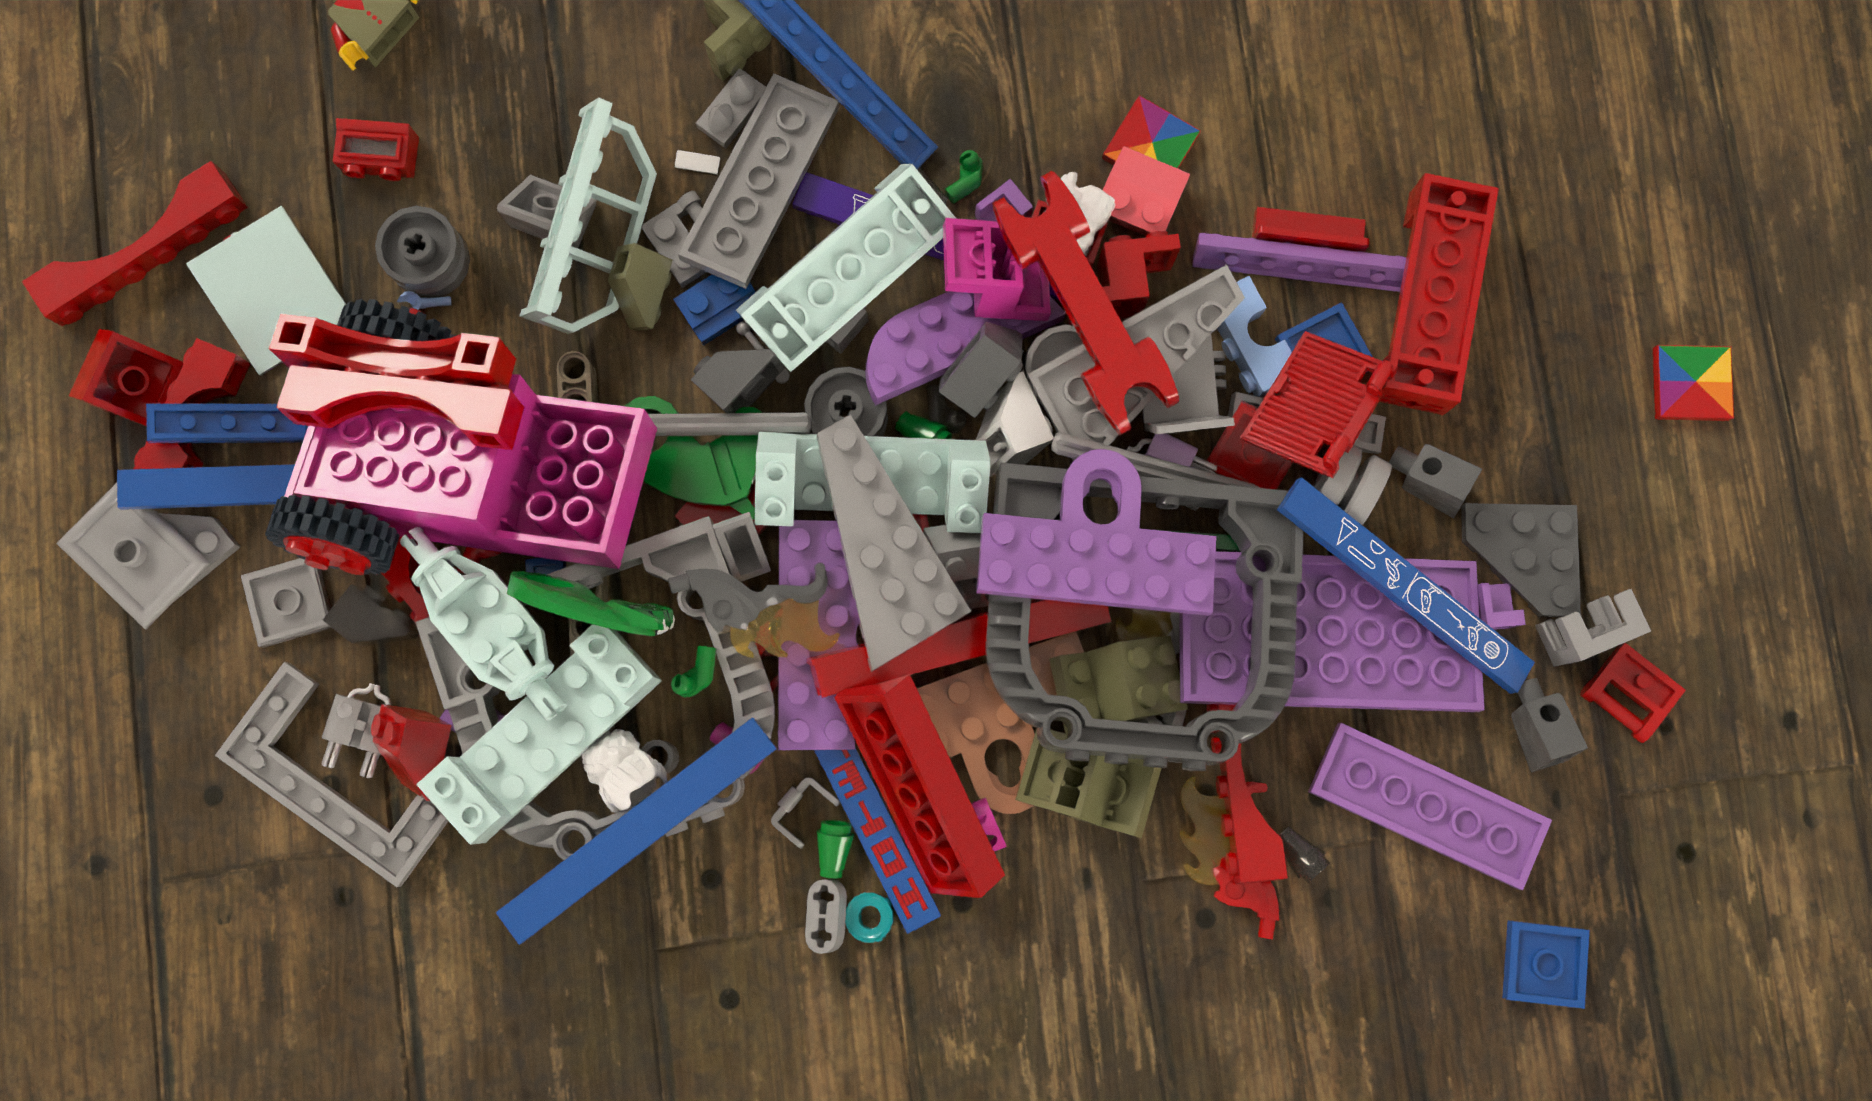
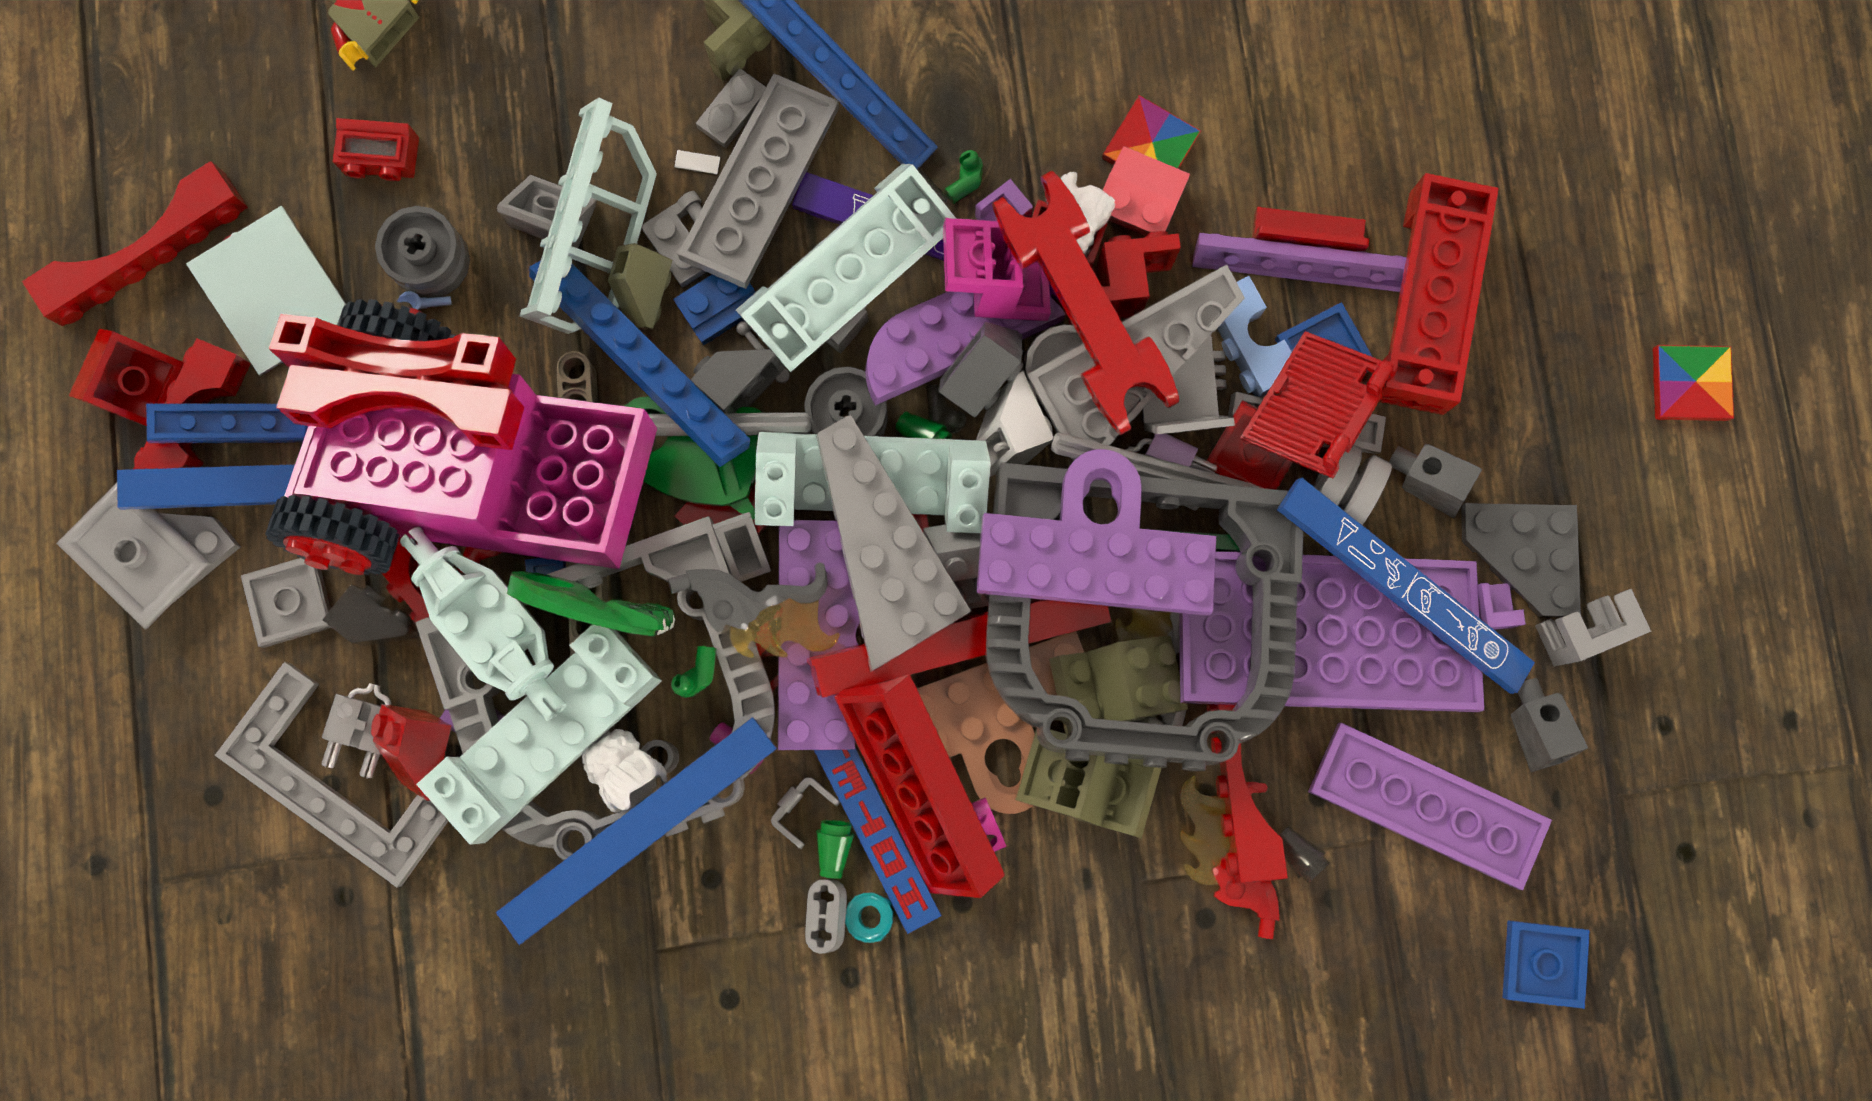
(649, 368): none -> blue plate
(1638, 681): red plate -> none

